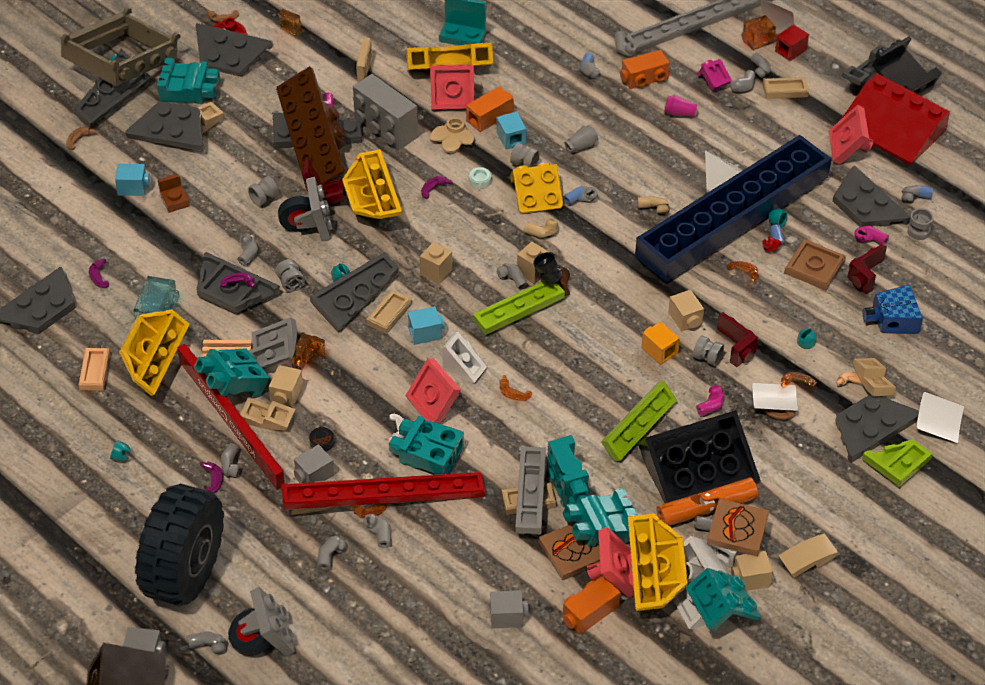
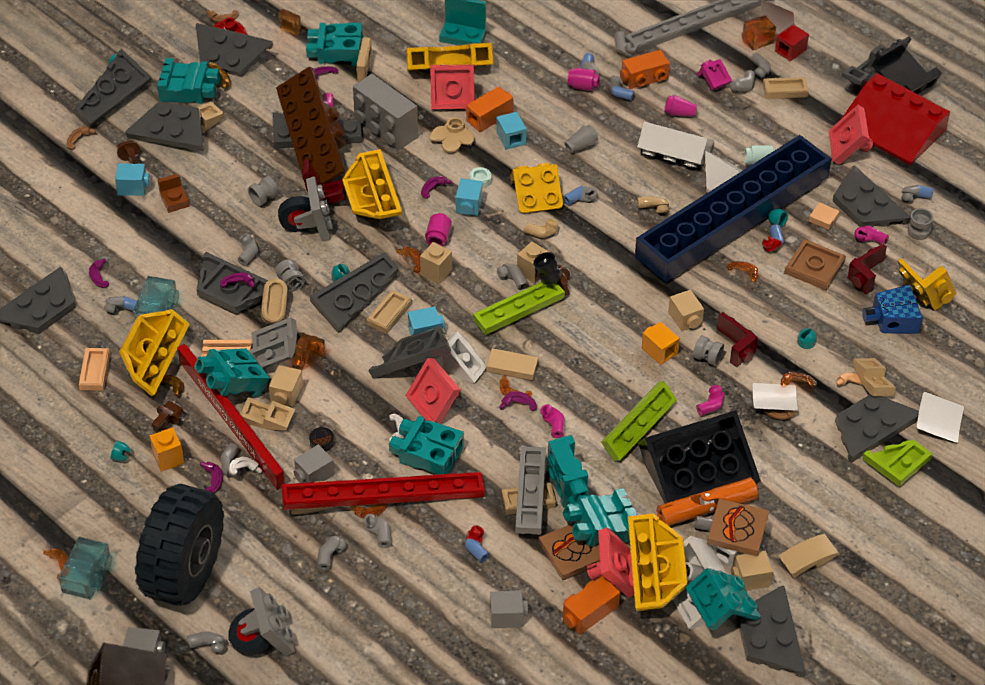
(58, 554): none -> clear orange piece
(77, 47): dark tan window -> none
(85, 568): none -> clear light blue brick
(122, 301): none -> light grey arm
(128, 151): none -> reddish brown piece
(166, 449): none -> light orange brick
(167, 414): none -> reddish brown piece
(173, 381): none -> pearl gold piece
(226, 80): none -> pearl gold piece
(242, 462): none -> white piece
(274, 301): none -> tan tile
(325, 69): none -> magenta piece
(335, 42): none -> teal hips
(412, 351): none -> dark grey wing
(414, 254): none -> clear orange piece
(438, 229): none -> dark pink brick
(469, 197): none -> medium azure brick
(473, 543): none -> medium blue arm
(512, 364): none -> tan tile
(520, 397): none -> magenta piece
(523, 156): light grey wheel -> none
(554, 418): none -> dark pink arm
(583, 79): none -> dark pink brick
(617, 89): none -> medium blue arm
(674, 144): none -> white slope
(756, 153): none -> light aqua brick
(773, 636): none -> dark grey wing
(824, 216): none -> light nougat tile
(933, 290): none -> yellow bracket

